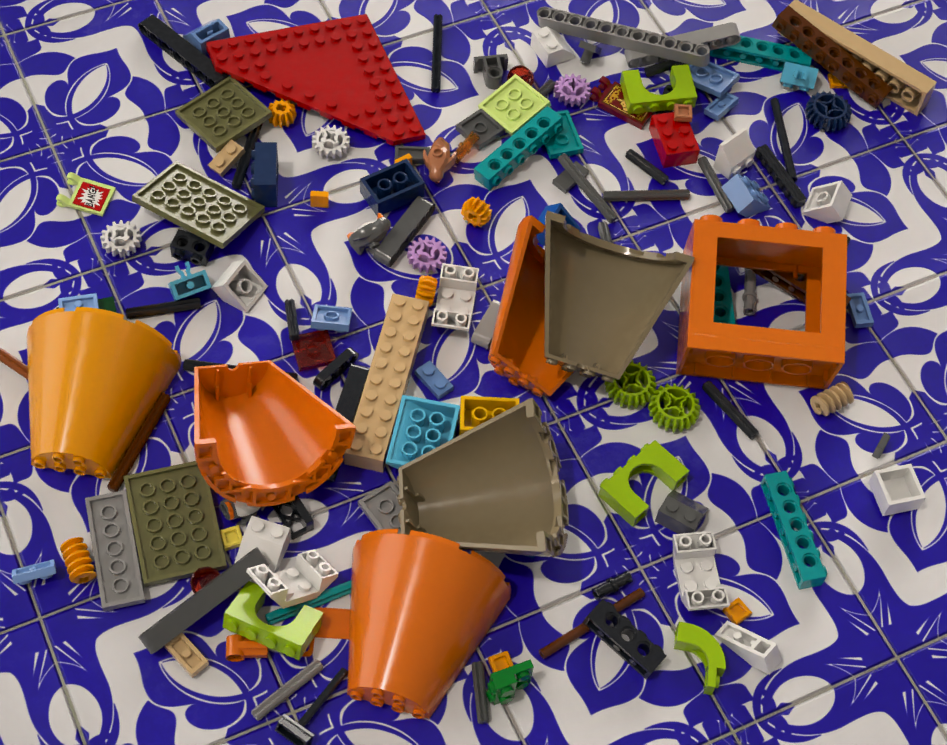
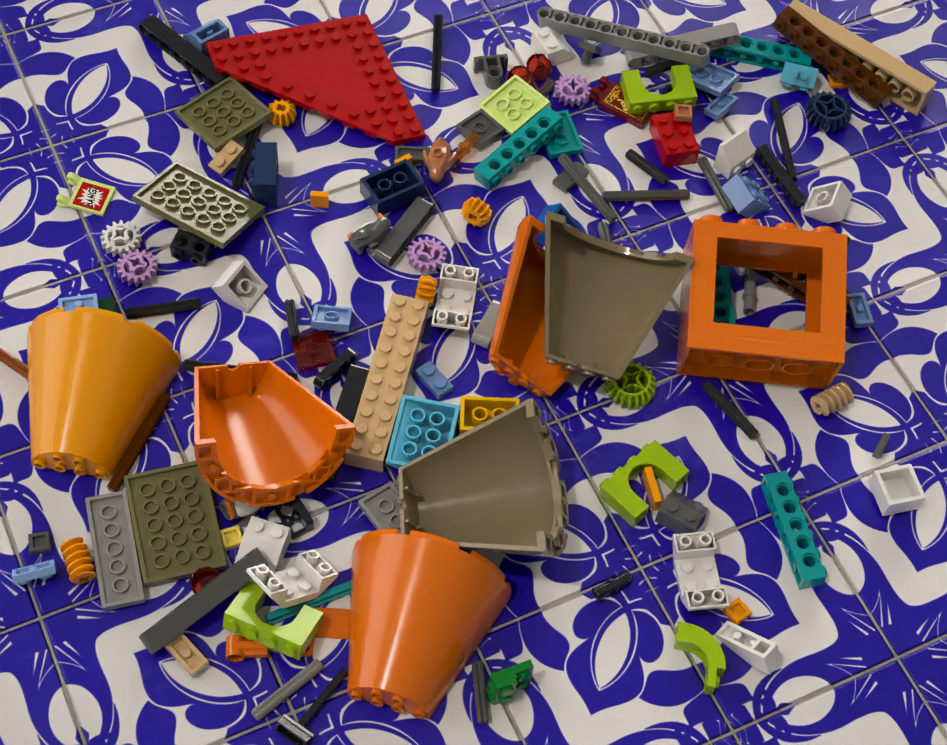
(39, 543): none -> dark grey tile
(136, 267): none -> lavender gear
(188, 284): medium azure brick -> none
(330, 142): white gear -> none
(500, 661): light orange tile -> none
(539, 66): none -> clear red hair
(582, 629): reddish brown piece -> none
(625, 649): black brick -> none
(651, 488): none -> light orange tile
(673, 413): lime gear -> none

